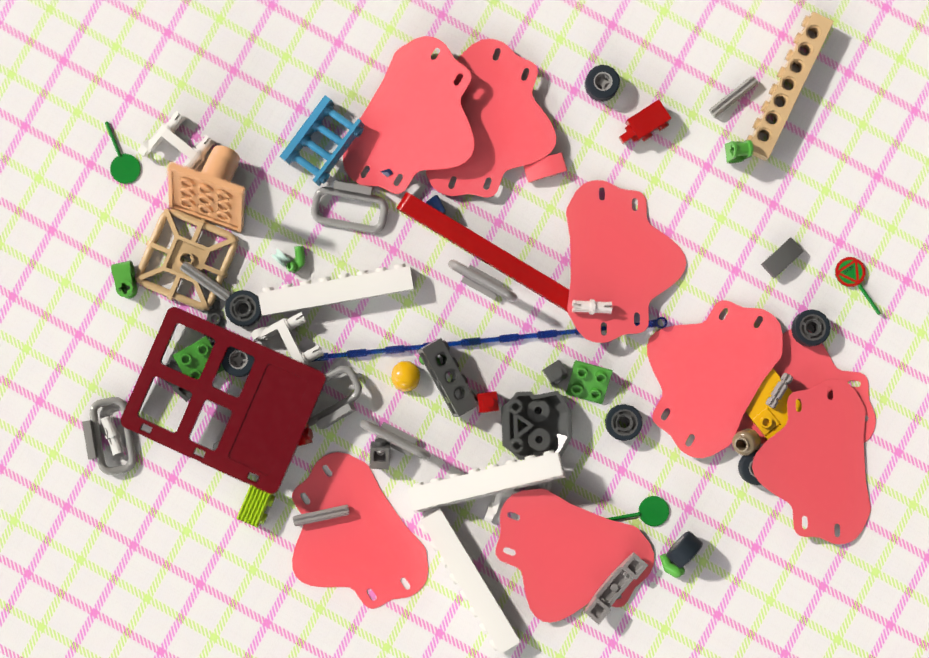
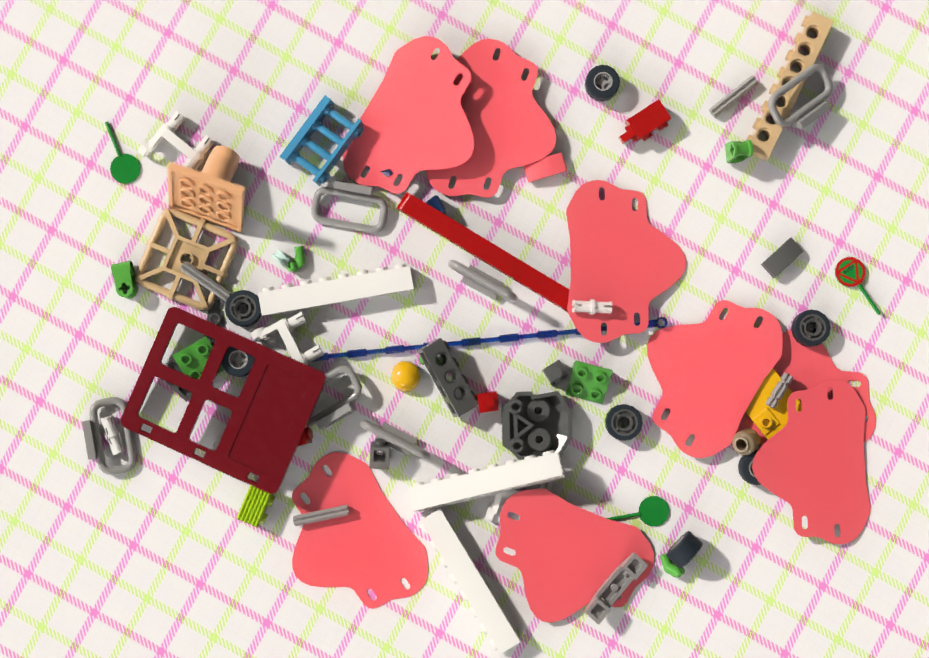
(812, 109): none -> light grey bar

